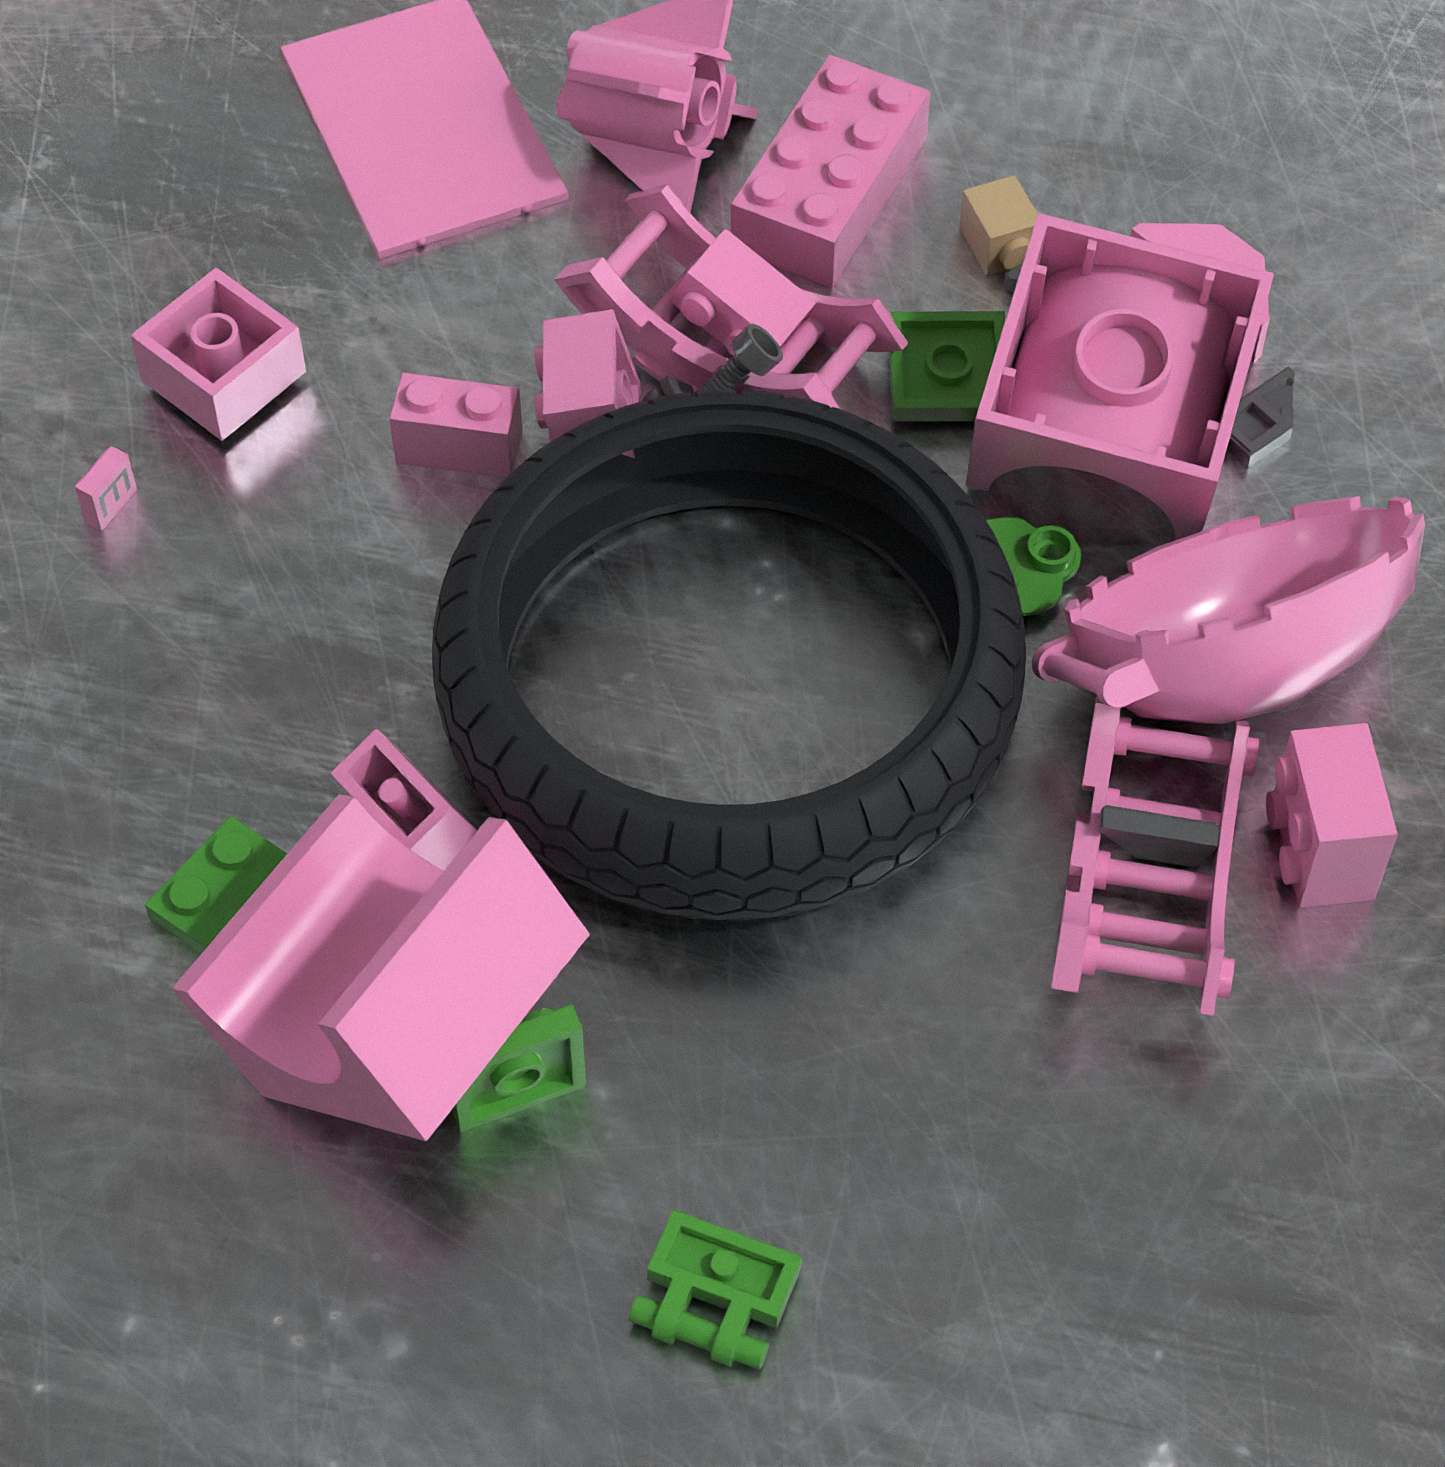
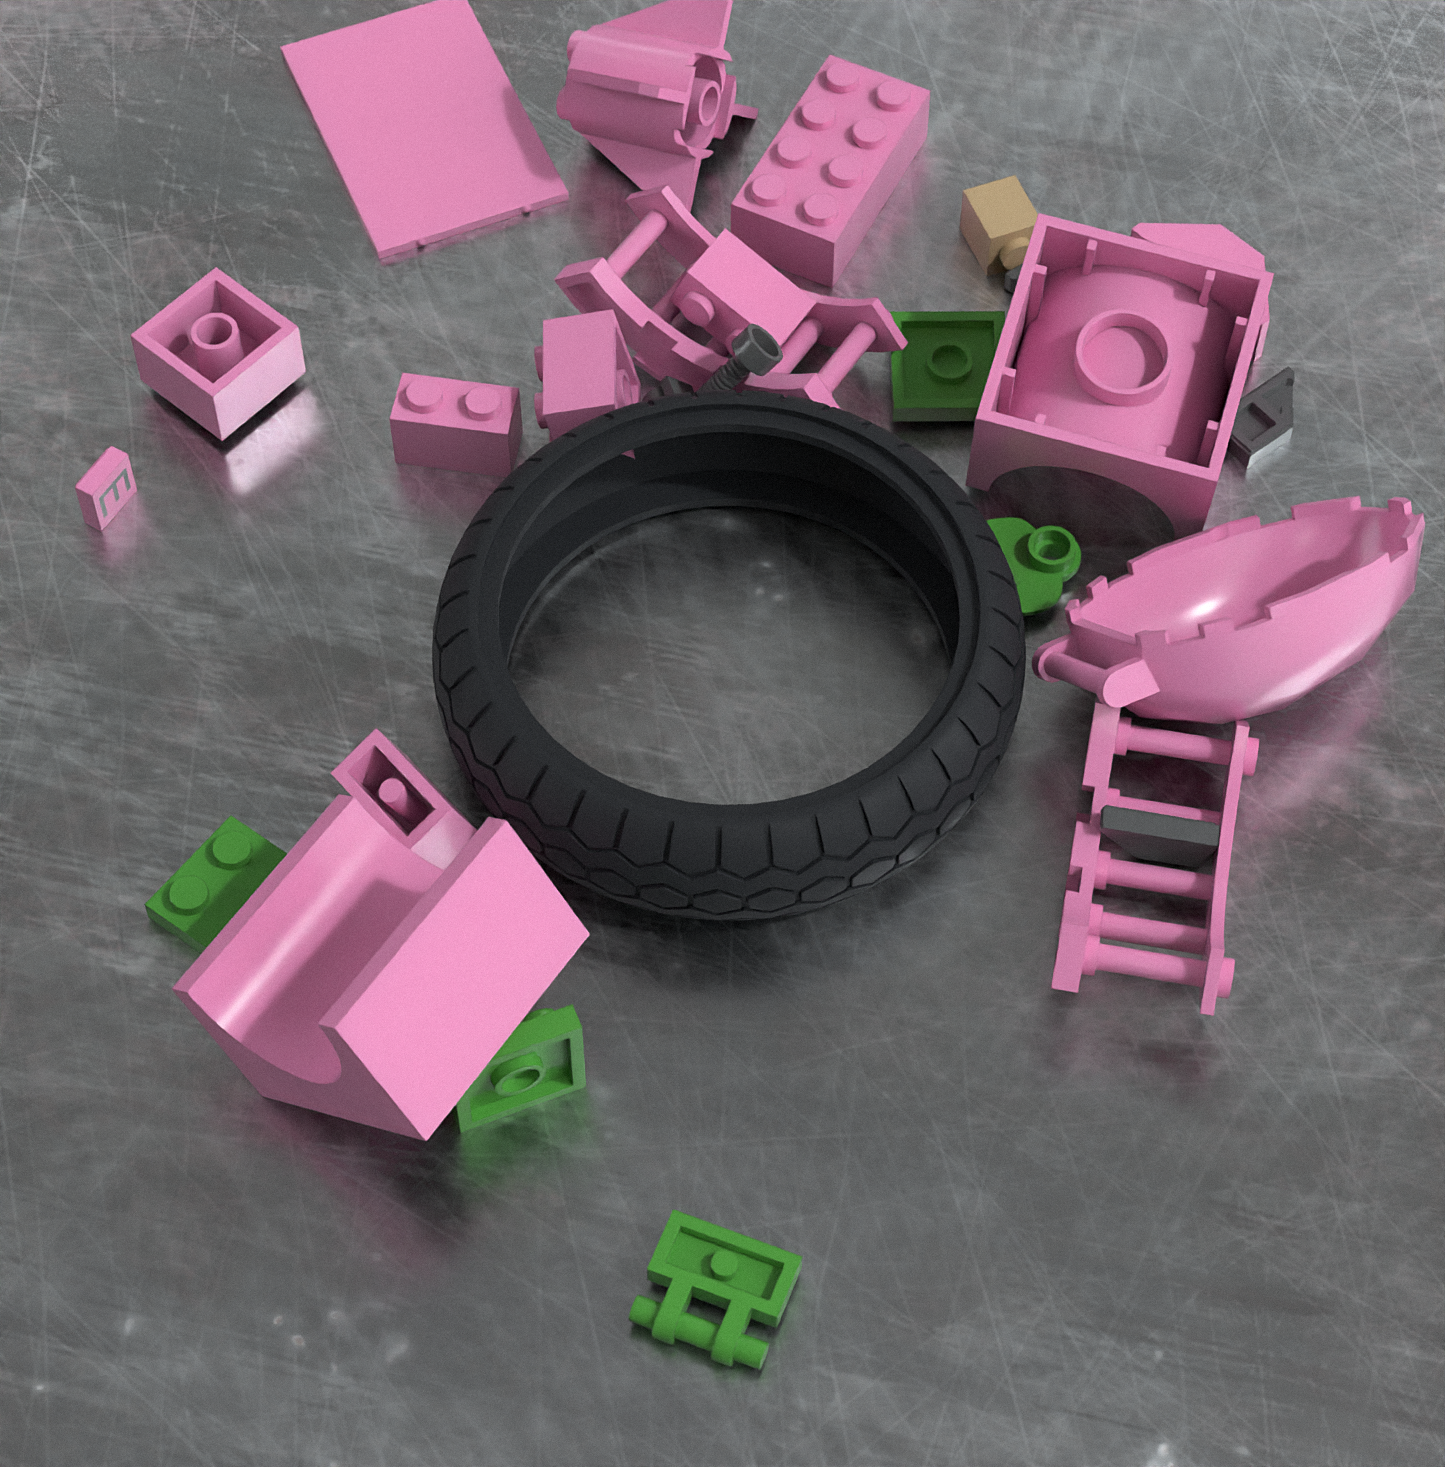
(1331, 815): bright pink brick -> none

